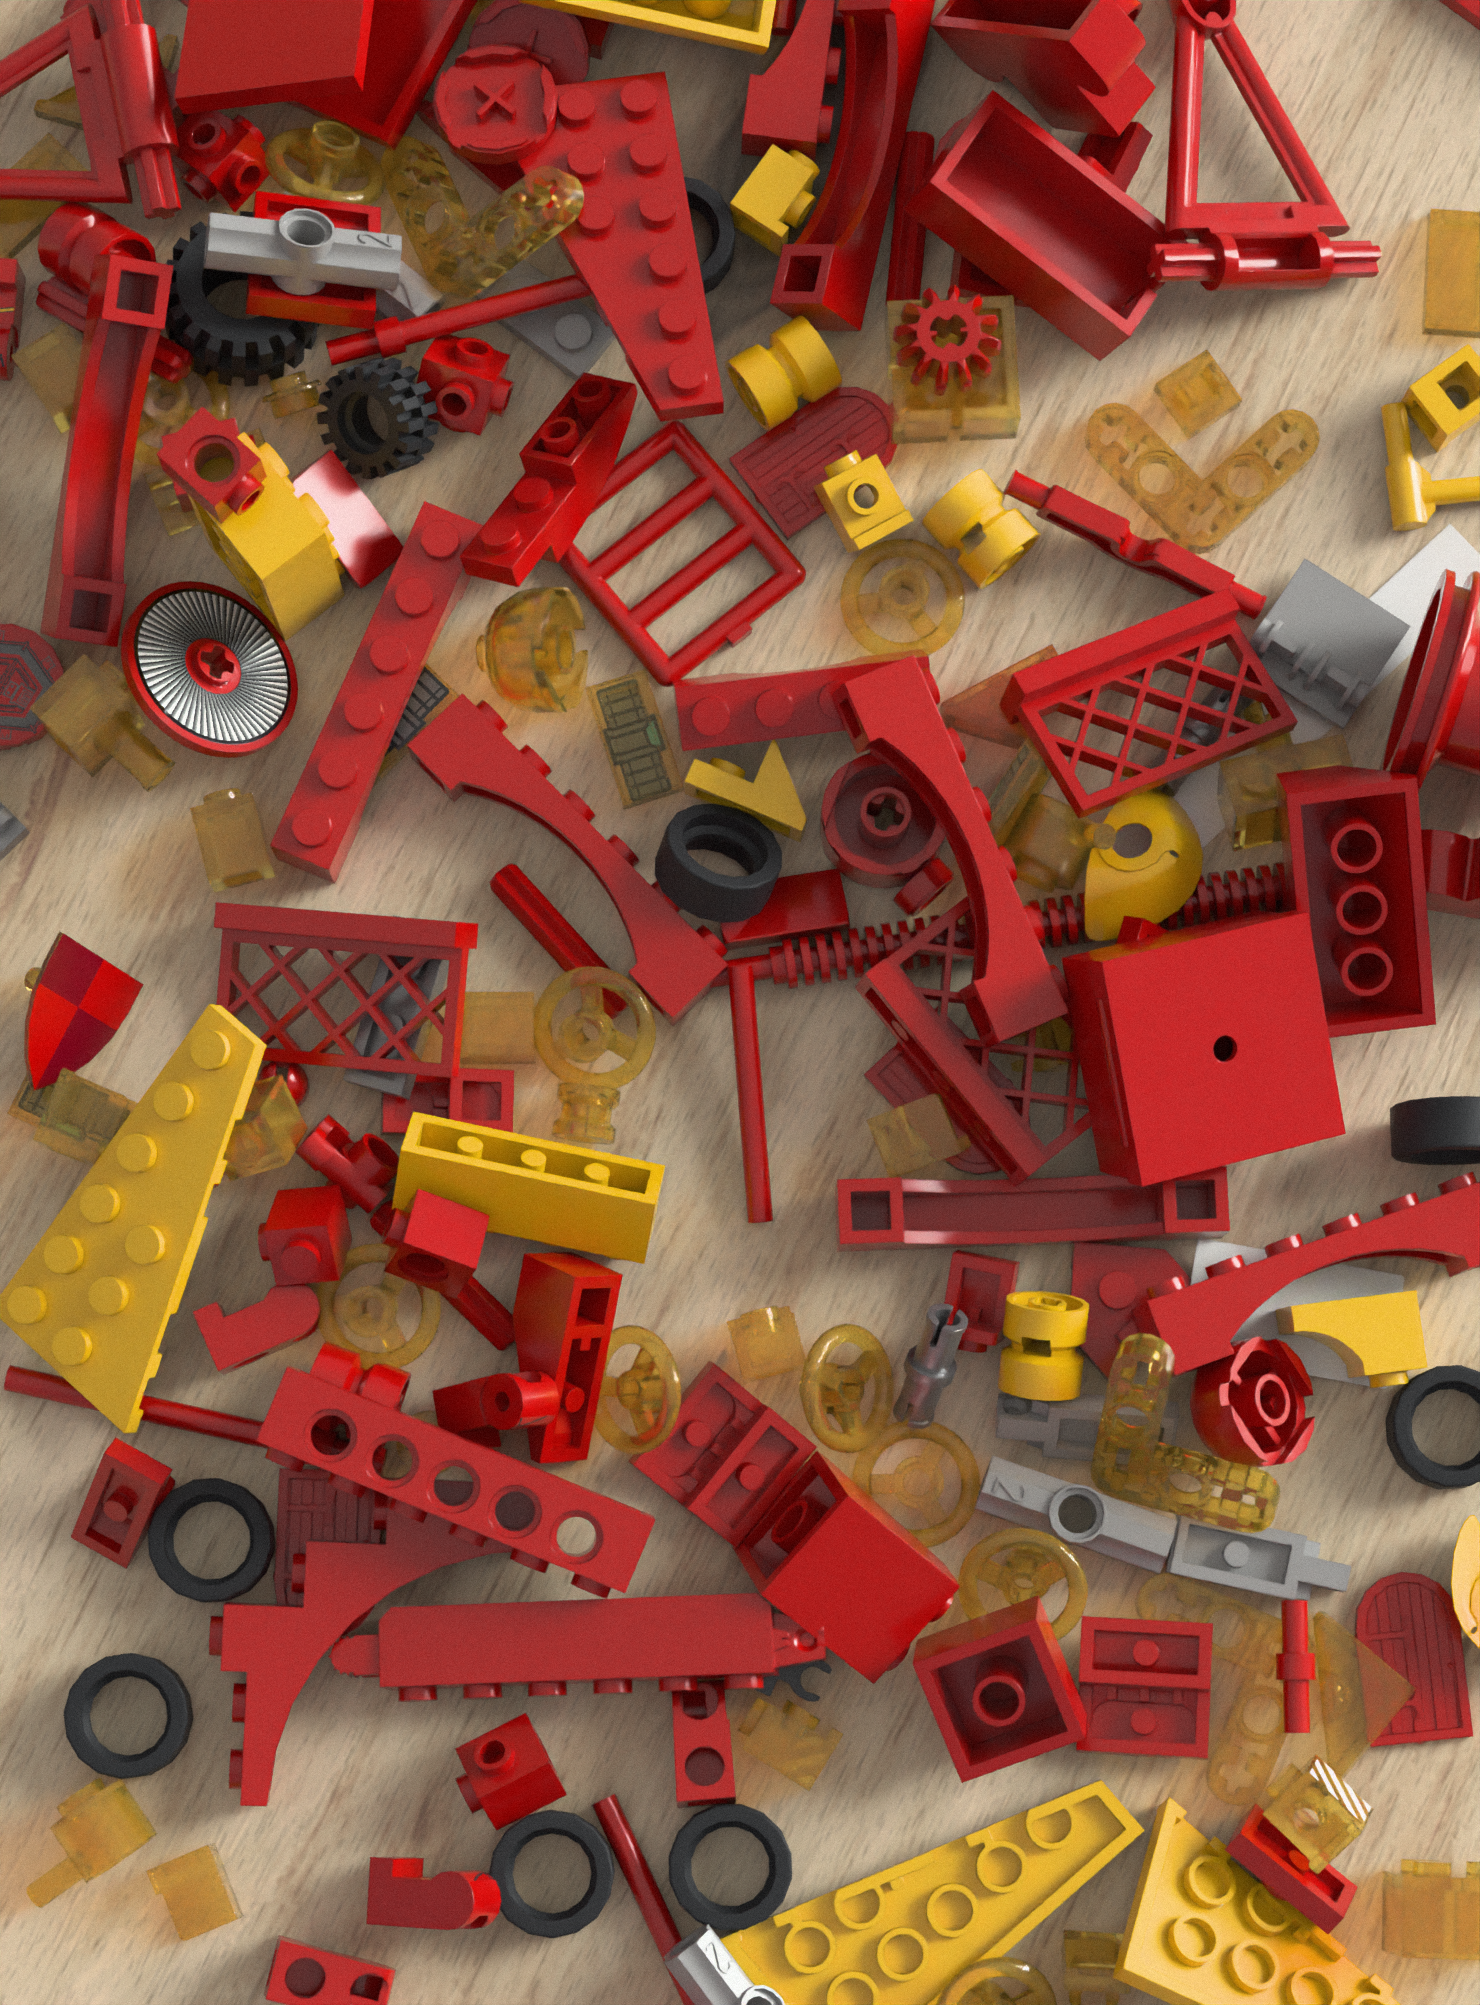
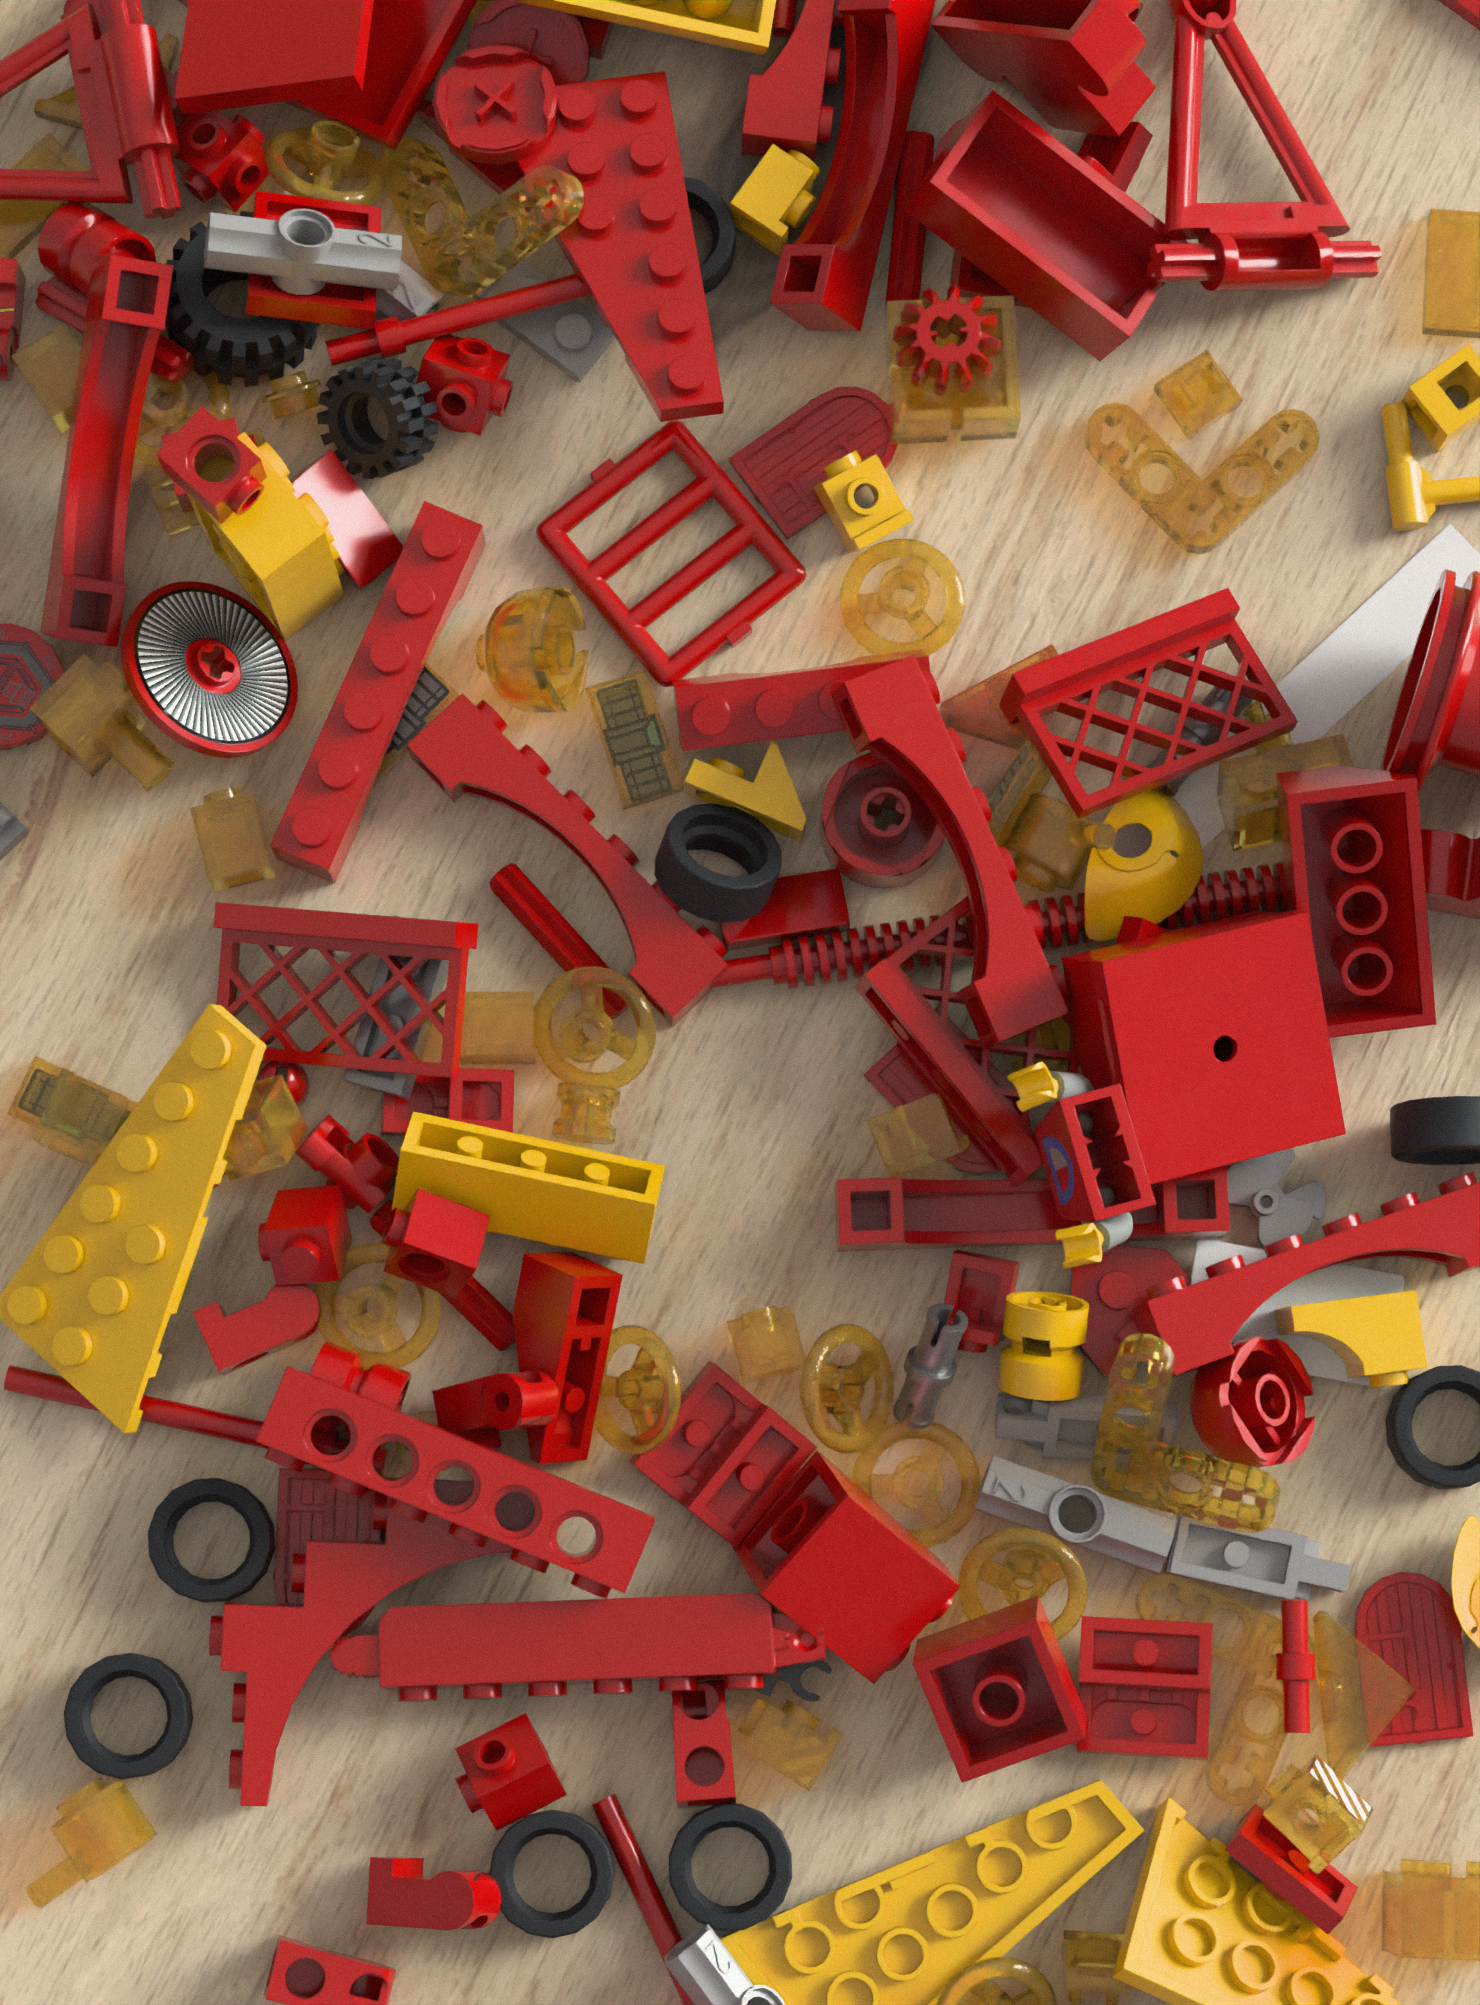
(72, 1009): shield -> none
(122, 1502): red slope -> none
(196, 1891): clear yellow panel -> none
(562, 480): red slope -> none
(750, 1094): red bar -> none
(791, 368): yellow wheel -> none
(924, 888): red tile -> none
(978, 506): yellow wheel -> none
(1087, 1158): none -> torso
(1113, 537): red piece -> none
(1279, 1215): none -> light grey piece
(1326, 643): light grey hinge -> none

